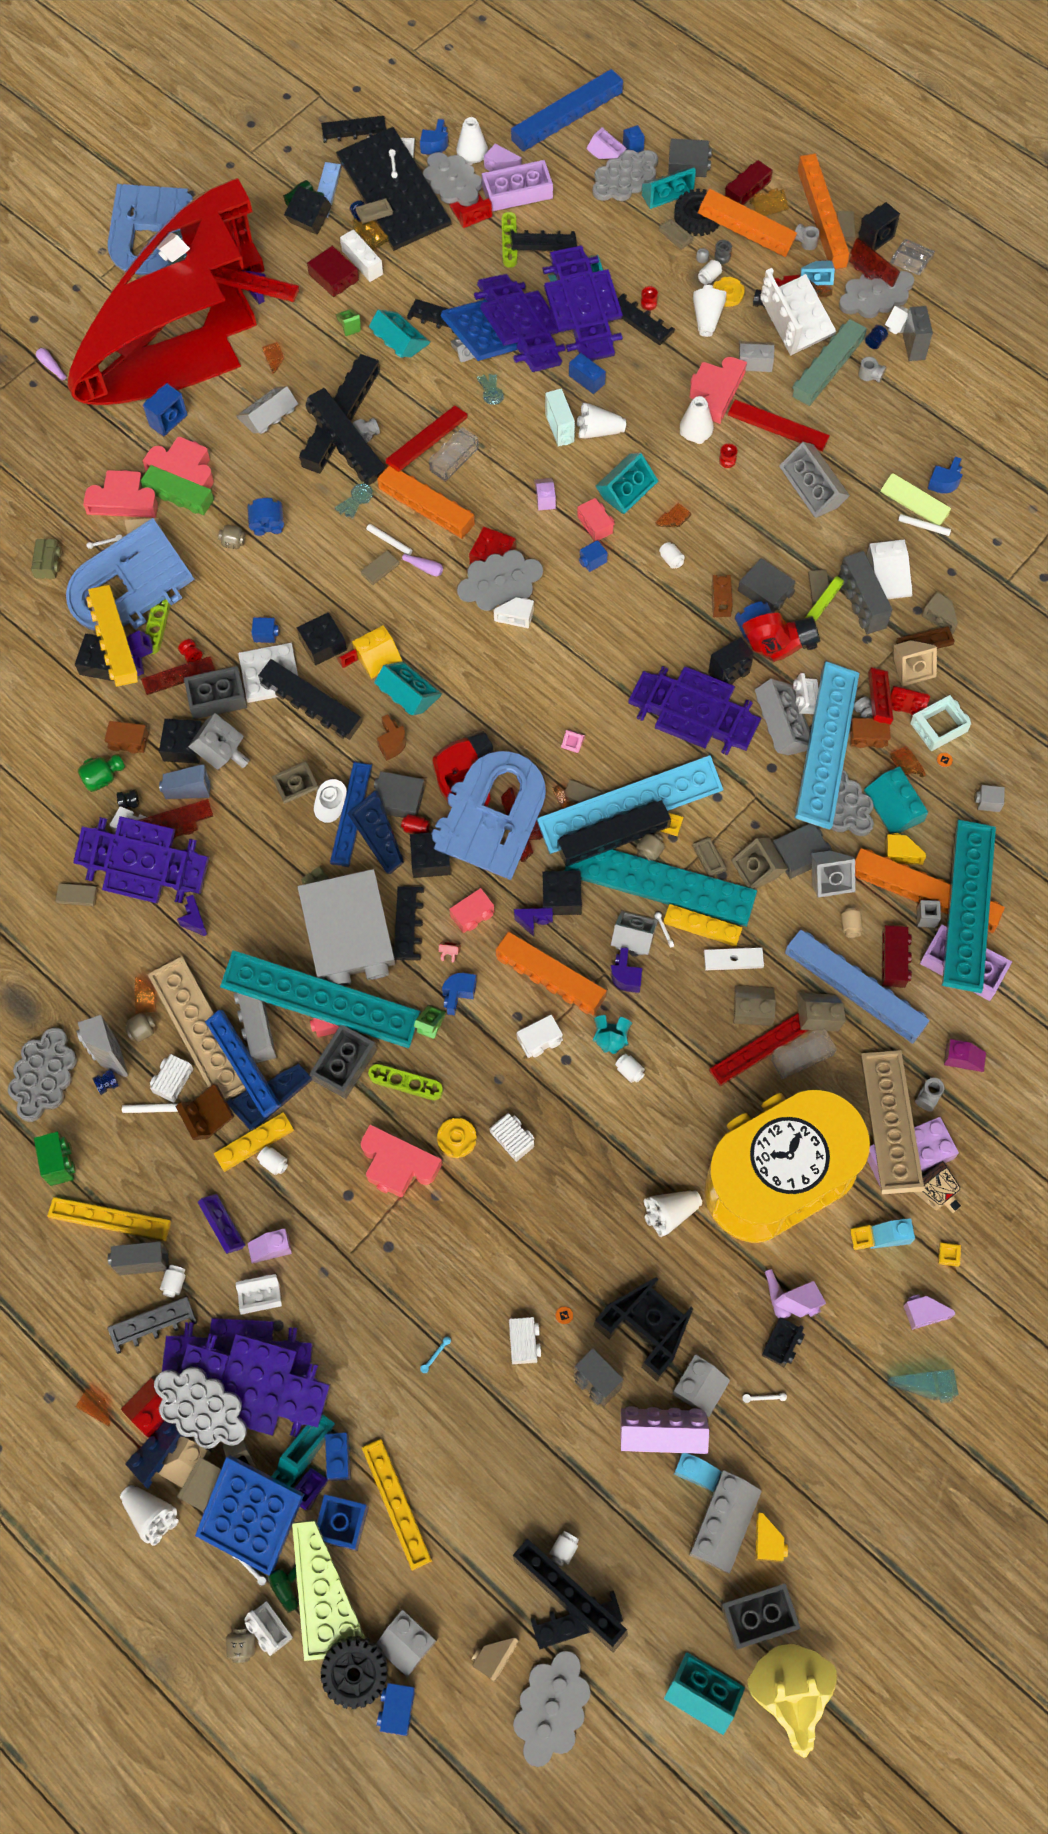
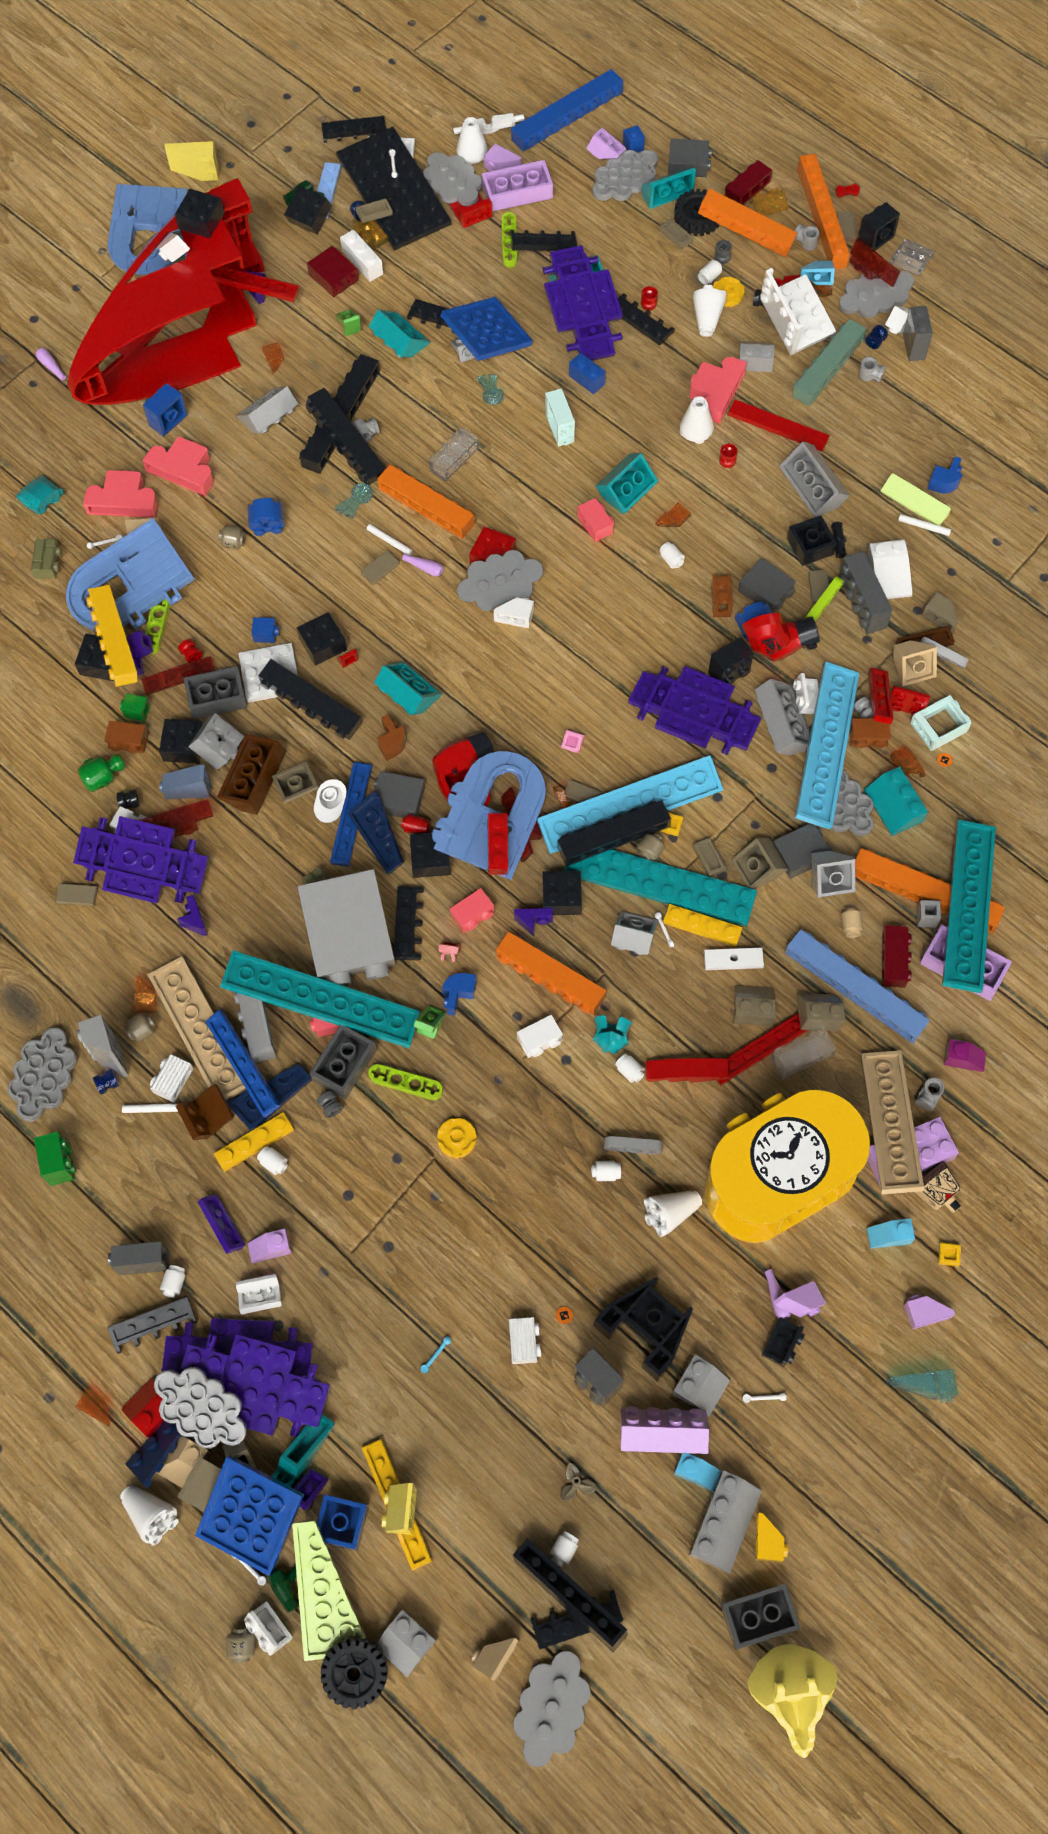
(39, 494): none -> teal slope
(109, 1219): yellow tile -> none
(135, 707): none -> green brick
(178, 490): bright green brick -> none
(193, 159): none -> light yellow slope
(199, 213): none -> black brick
(251, 773): none -> reddish brown slope
(329, 1104): none -> dark grey wheel
(338, 1457): blue brick -> none
(376, 650): yellow slope -> none
(396, 1162): coral brick -> none
(397, 1709): blue brick -> none
(400, 1509): none -> light yellow slope
(426, 438): red tile -> none
(434, 141): blue brick -> none
(497, 122): none -> white piece
(497, 843): none -> red brick
(512, 1136): white brick -> none
(520, 319): dark purple piece -> none
(545, 494): lavender slope -> none
(585, 1486): none -> dark tan plant
(593, 556): blue brick -> none
(598, 422): white cone -> none
(606, 1170): none -> white brick
(625, 977): dark purple brick -> none
(633, 1145): none -> light grey beam
(687, 1069): none -> red slope
(702, 255): light grey hinge -> none
(704, 1693): teal slope -> none
(811, 540): none -> black brick
(837, 529): none -> black pin
(853, 190): none -> red piece
(862, 1237): yellow tile -> none
(903, 850): yellow slope -> none
(947, 654): none -> light grey beam
(990, 798): light grey brick -> none

